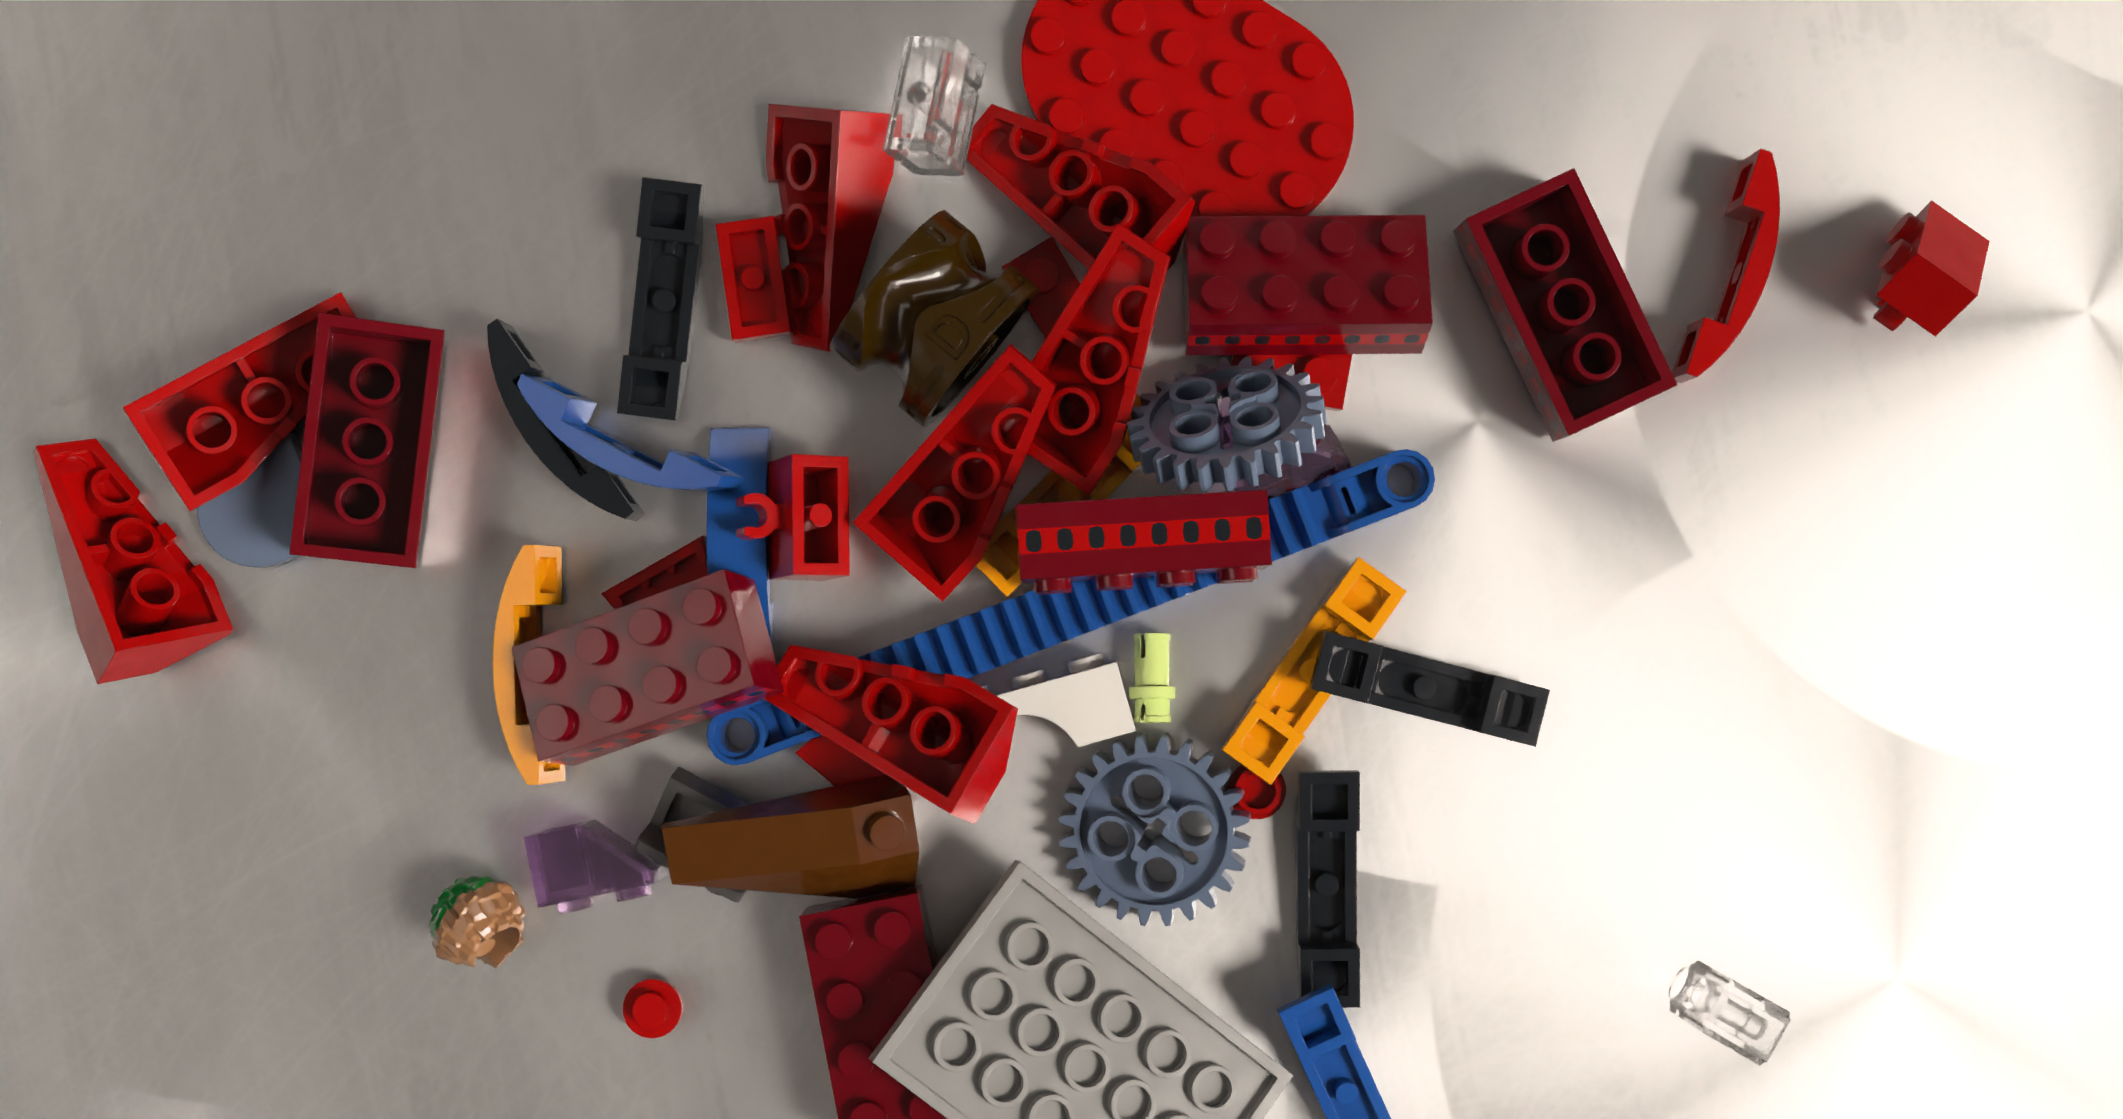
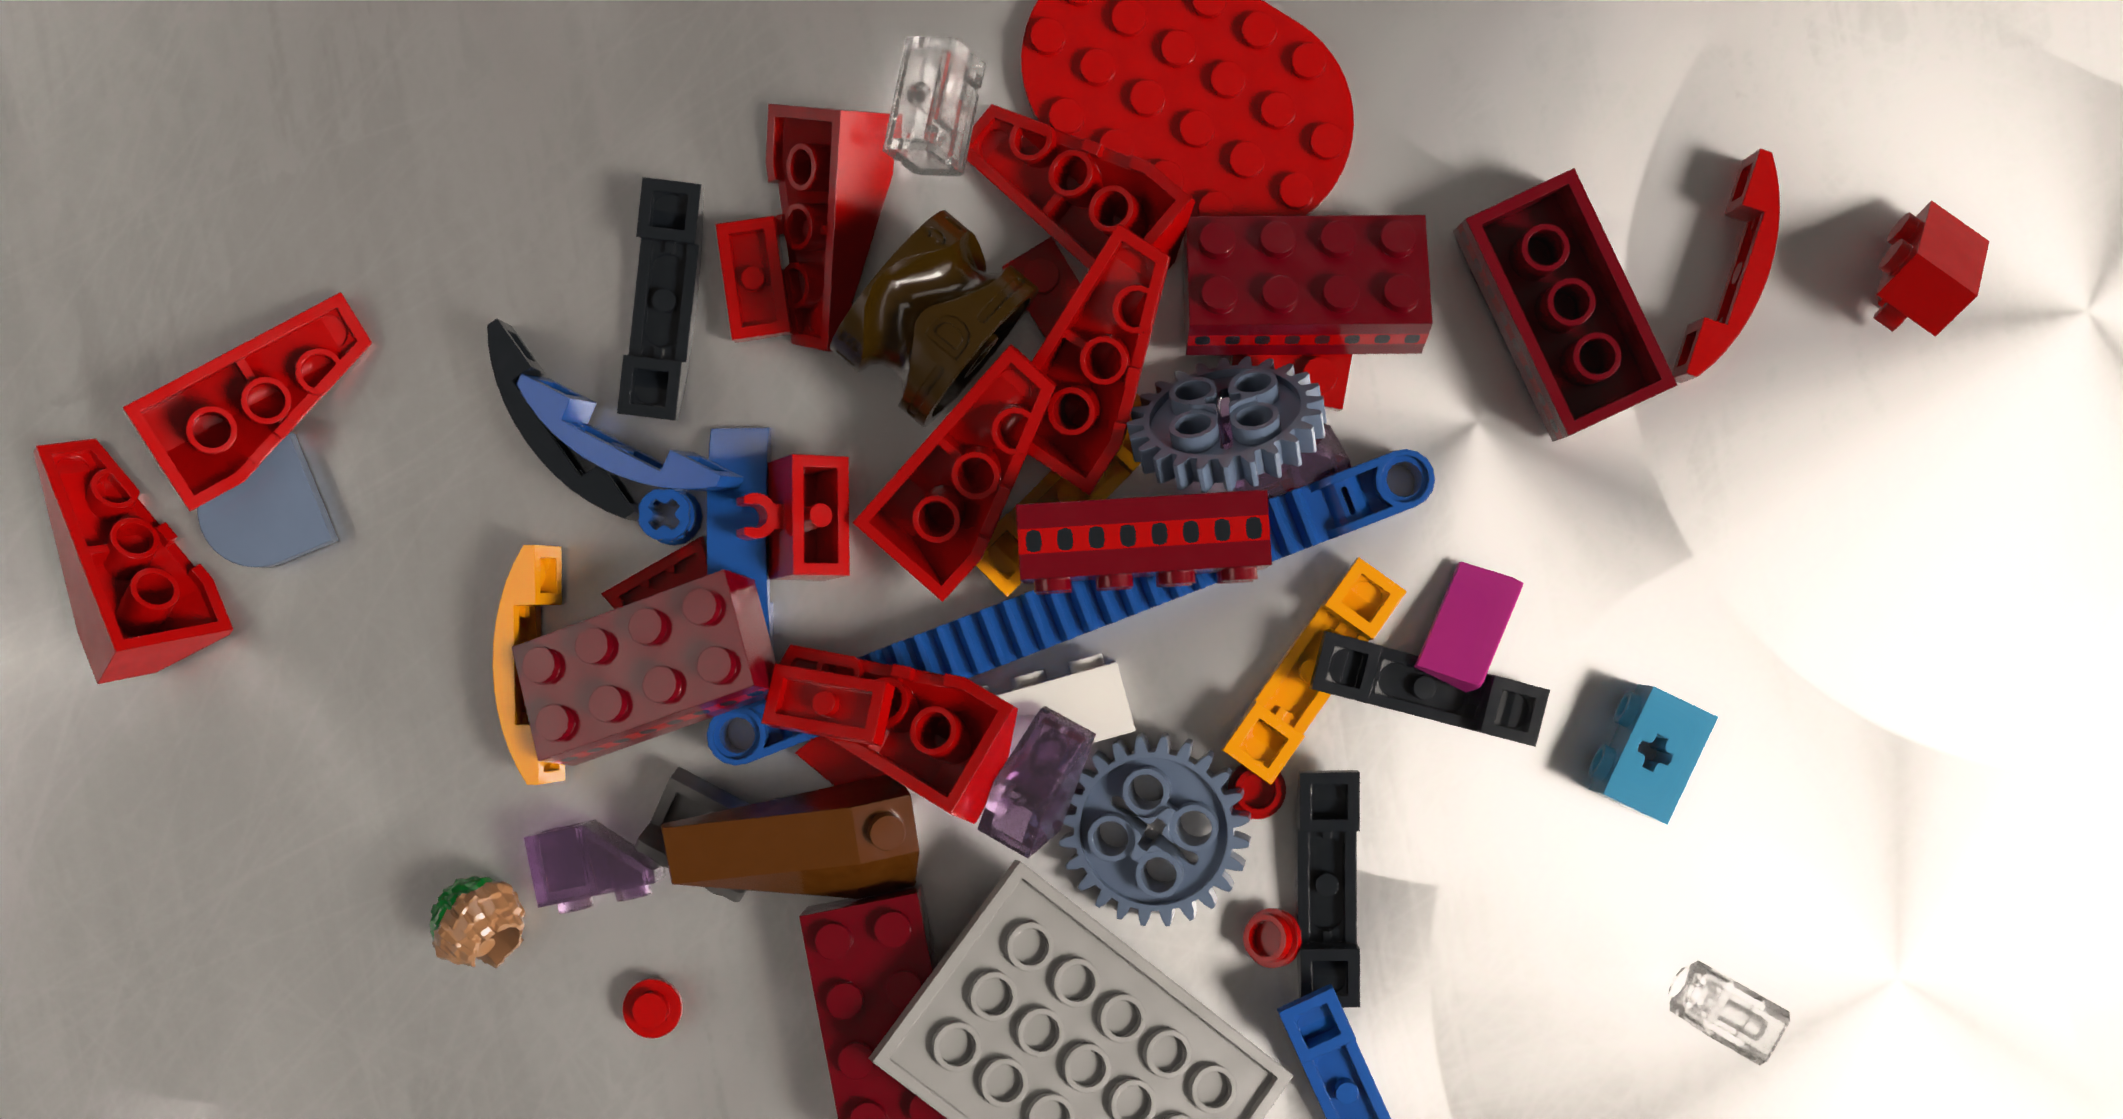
(367, 441): dark red brick -> none
(688, 514): none -> blue bush
(828, 704): none -> red plate
(1037, 783): none -> clear purple slope
(1151, 678): yellowish green pin -> none
(1272, 938): none -> red plate
(1469, 626): none -> dark pink slope
(1673, 730): none -> dark azure brick

